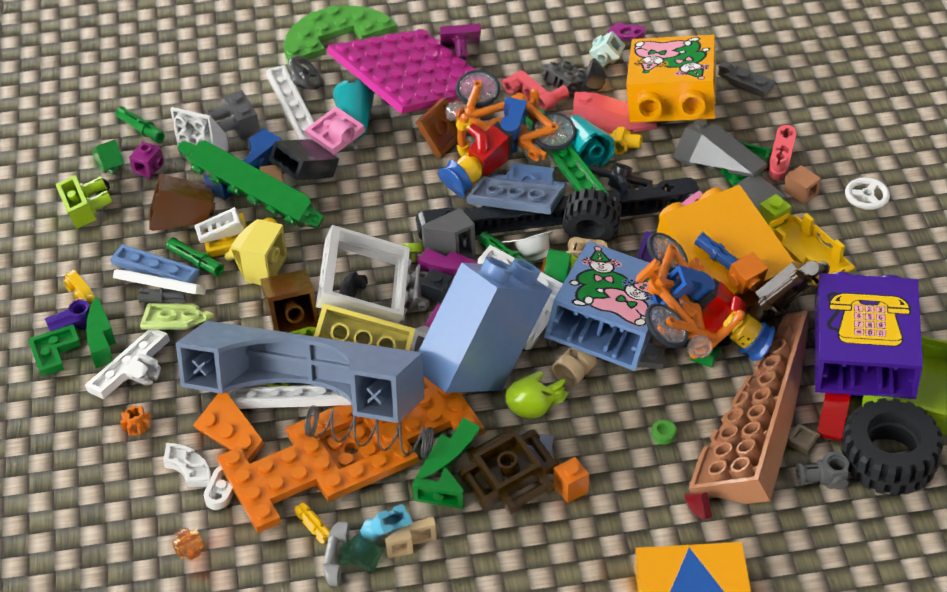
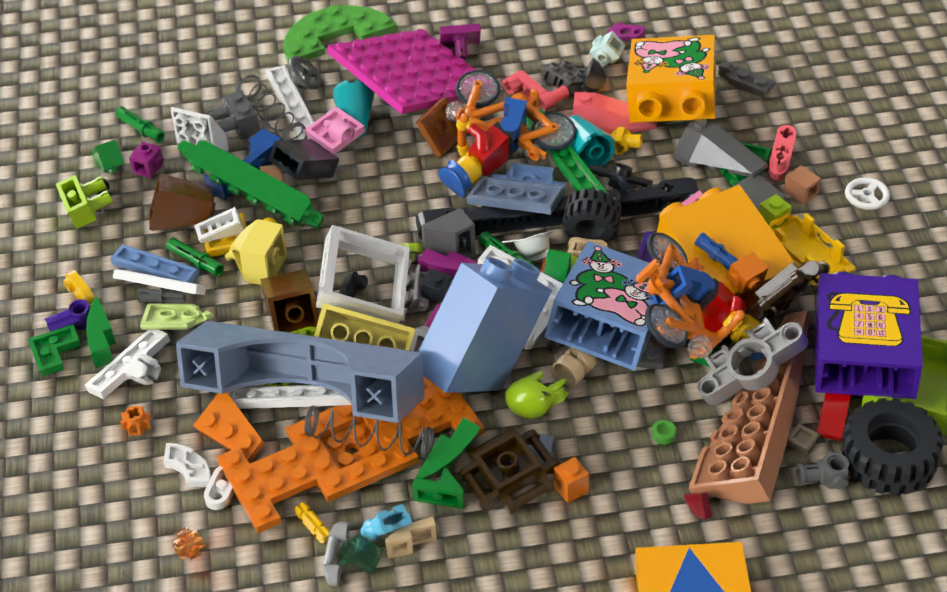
(291, 126): none -> dark grey piece
(763, 339): none -> light grey piece

